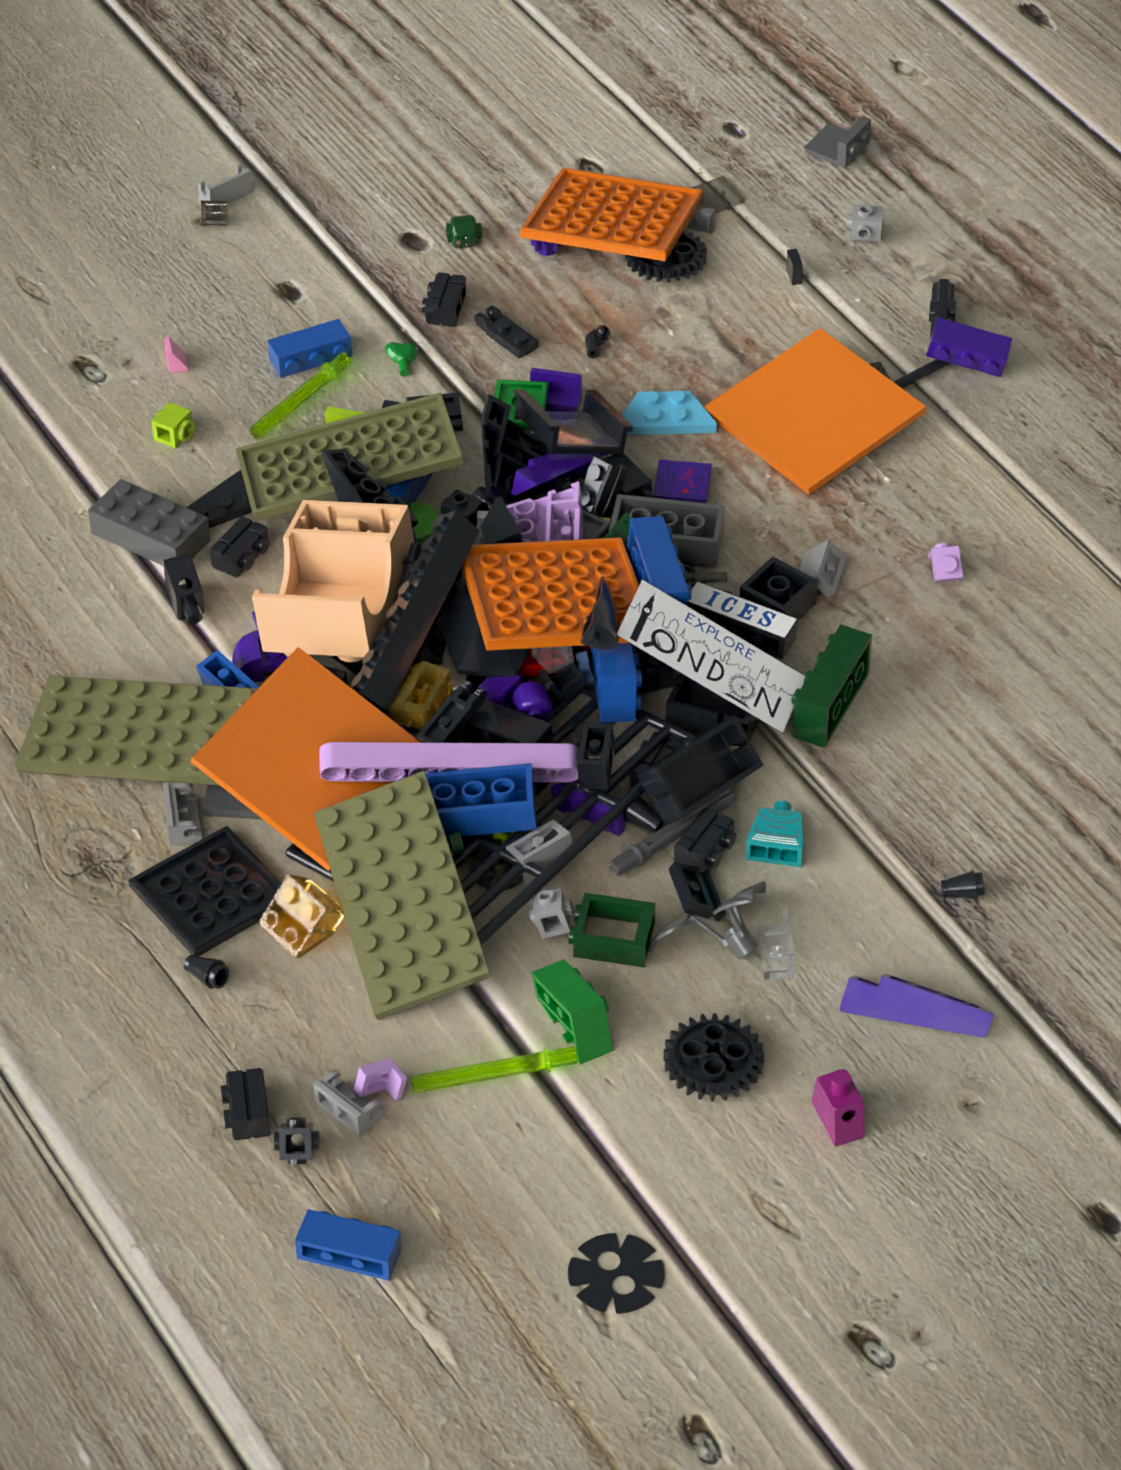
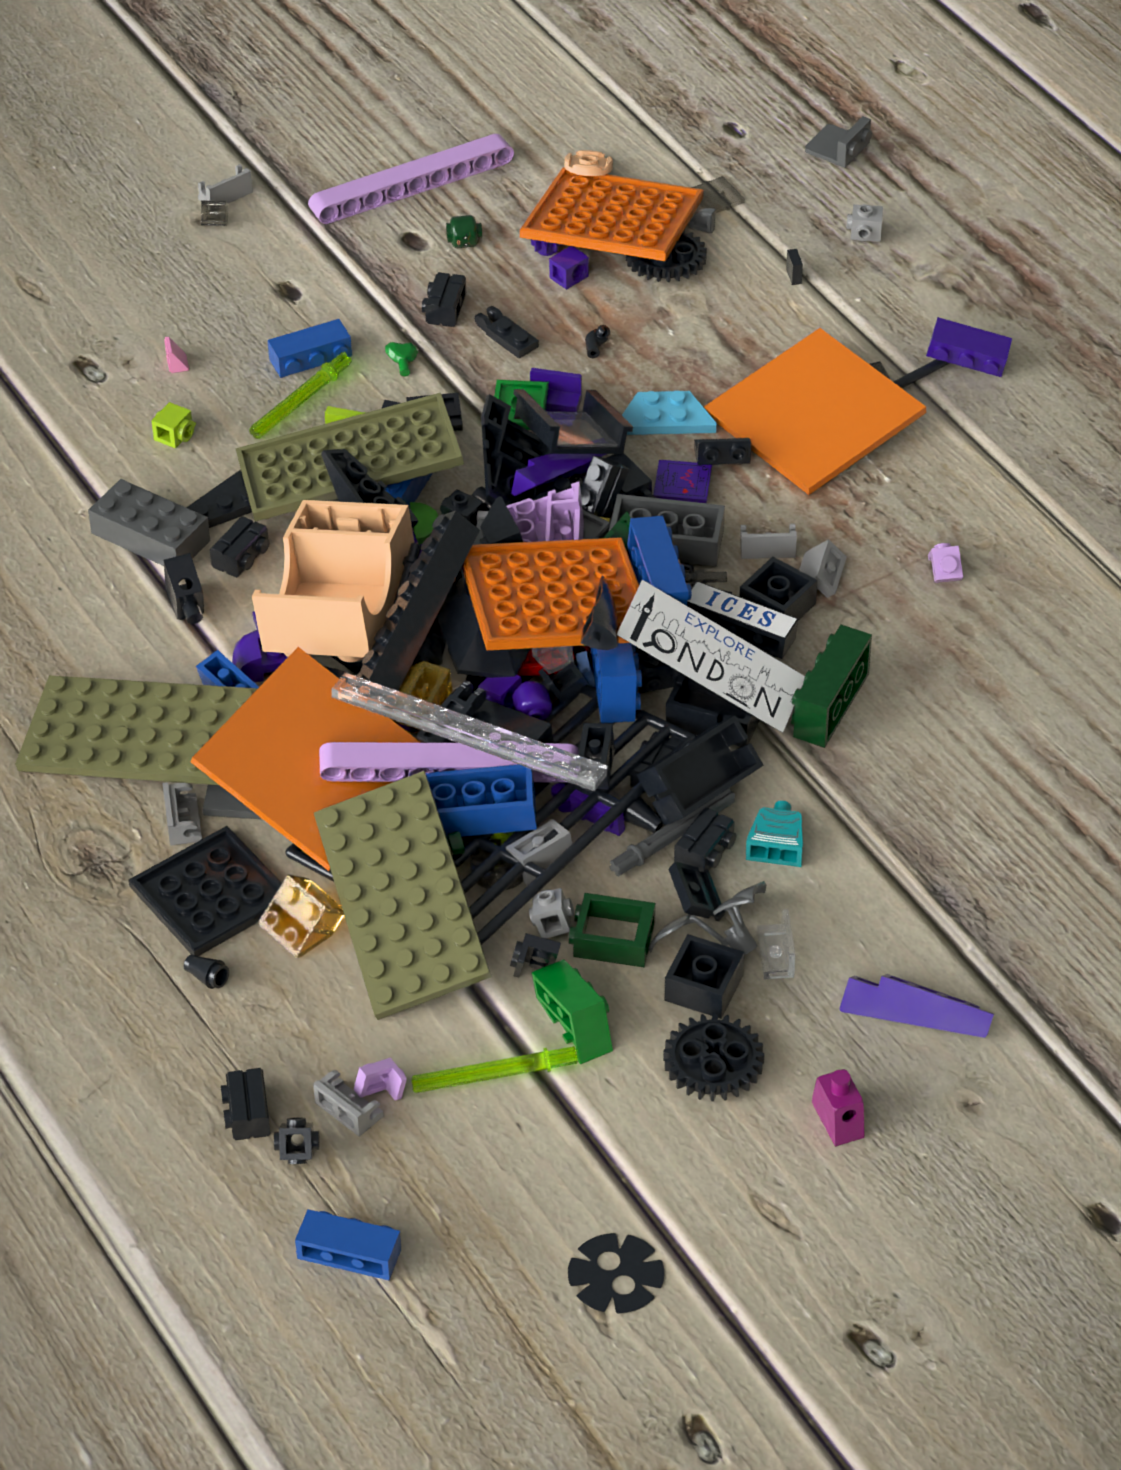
(410, 178): none -> lavender beam
(470, 731): none -> clear plate
(535, 951): none -> black bracket
(569, 267): none -> dark purple brick
(588, 163): none -> light nougat tile
(704, 976): none -> black brick
(722, 451): none -> black bracket
(768, 544): none -> light grey hinge
(942, 302): black piece -> none
(966, 885): black cone -> none

